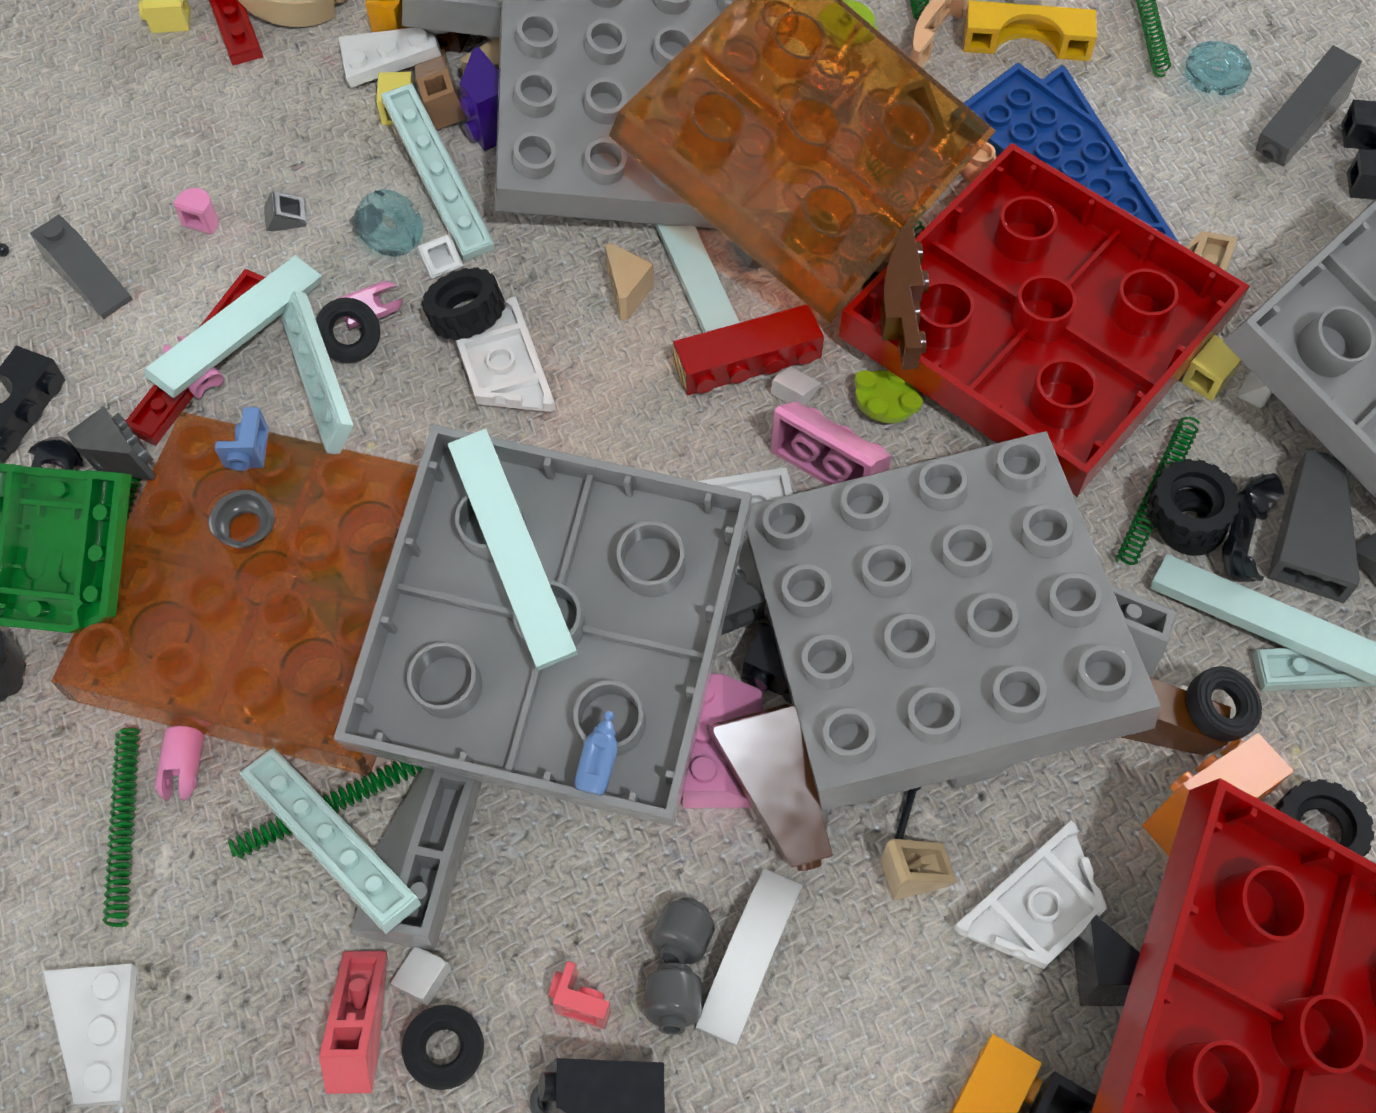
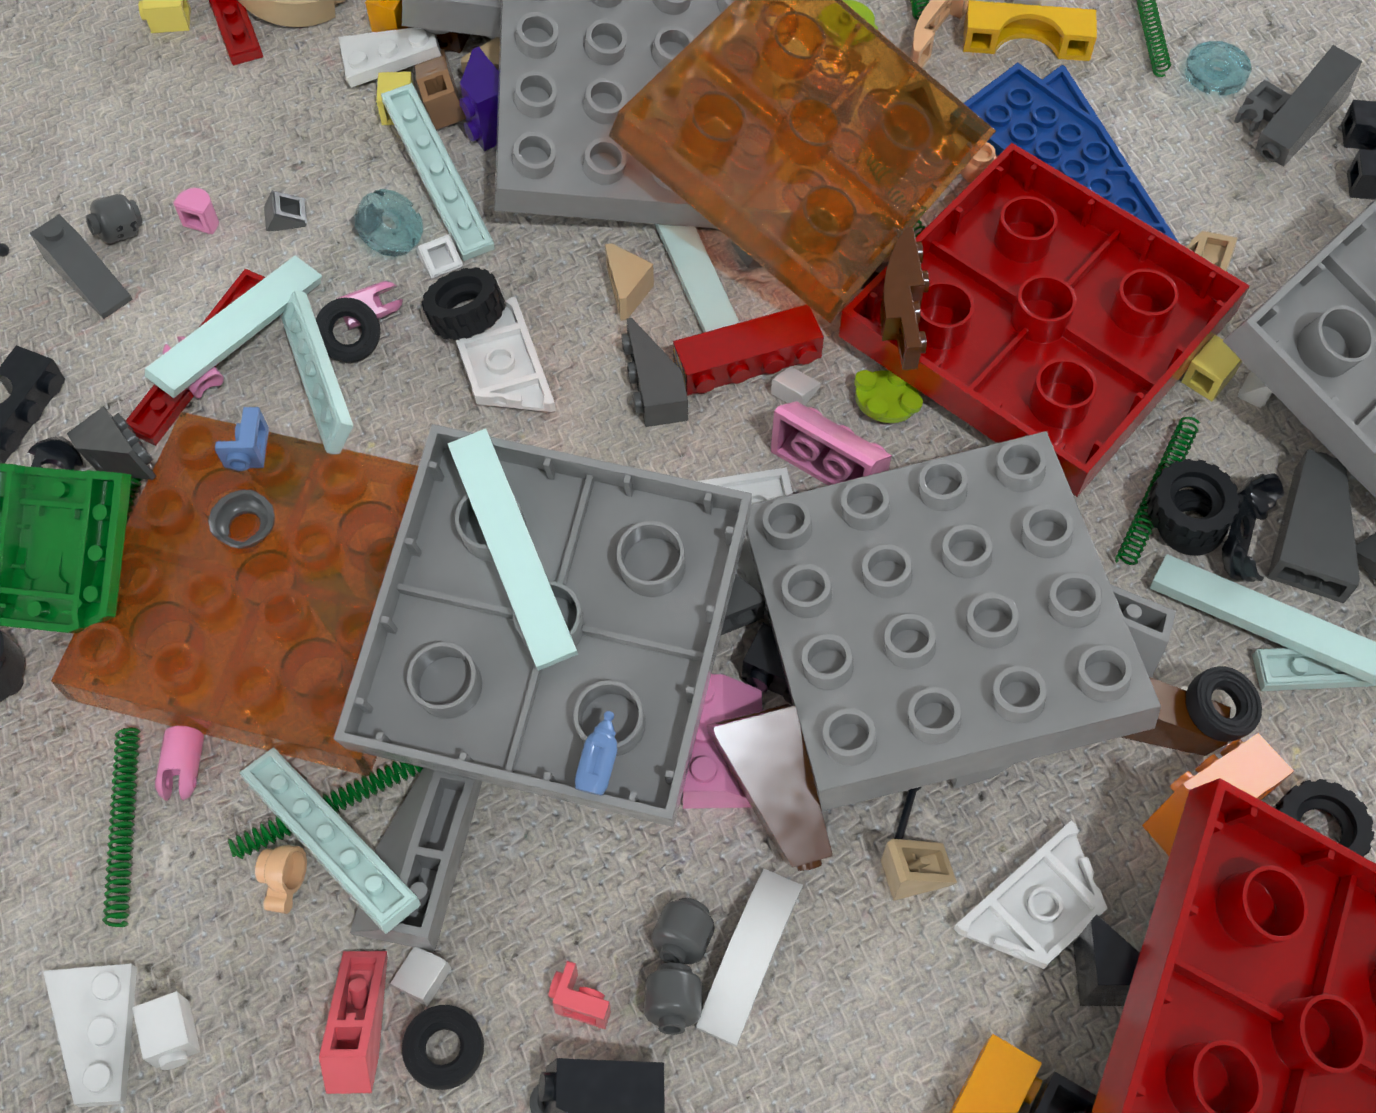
(114, 218): none -> dark grey head
(166, 1031): none -> white brick
(284, 873): none -> light nougat piece
(658, 379): none -> dark grey slope
(1262, 104): none -> dark grey plate

